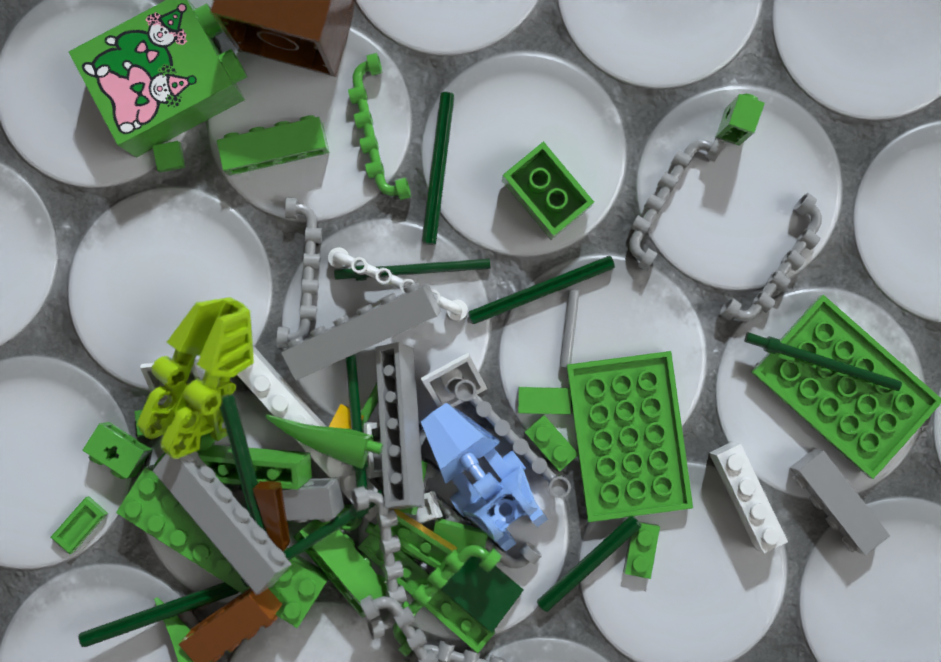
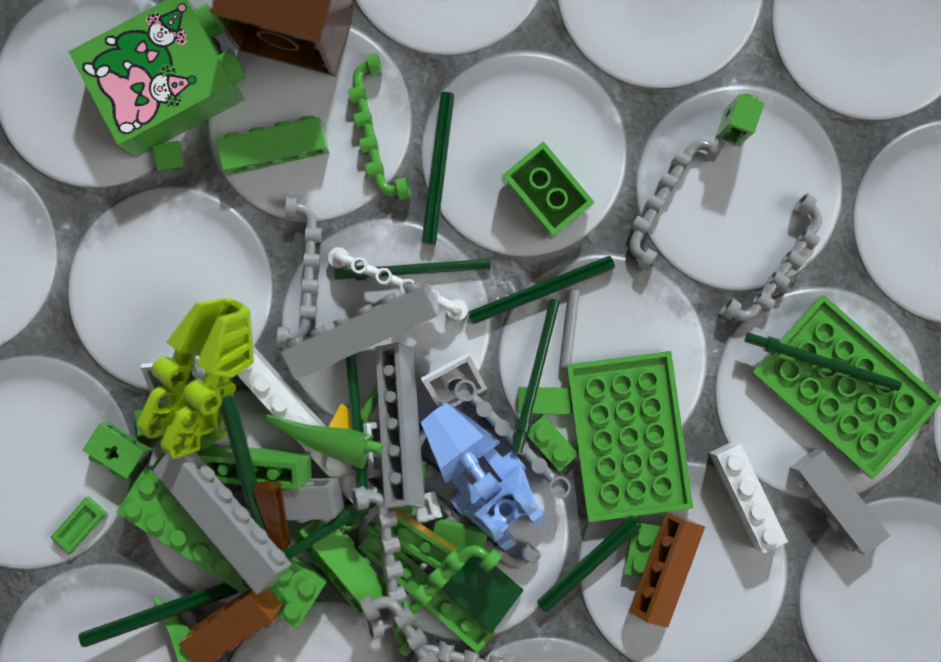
(523, 424): none -> dark green bar
(666, 569): none -> dark orange brick

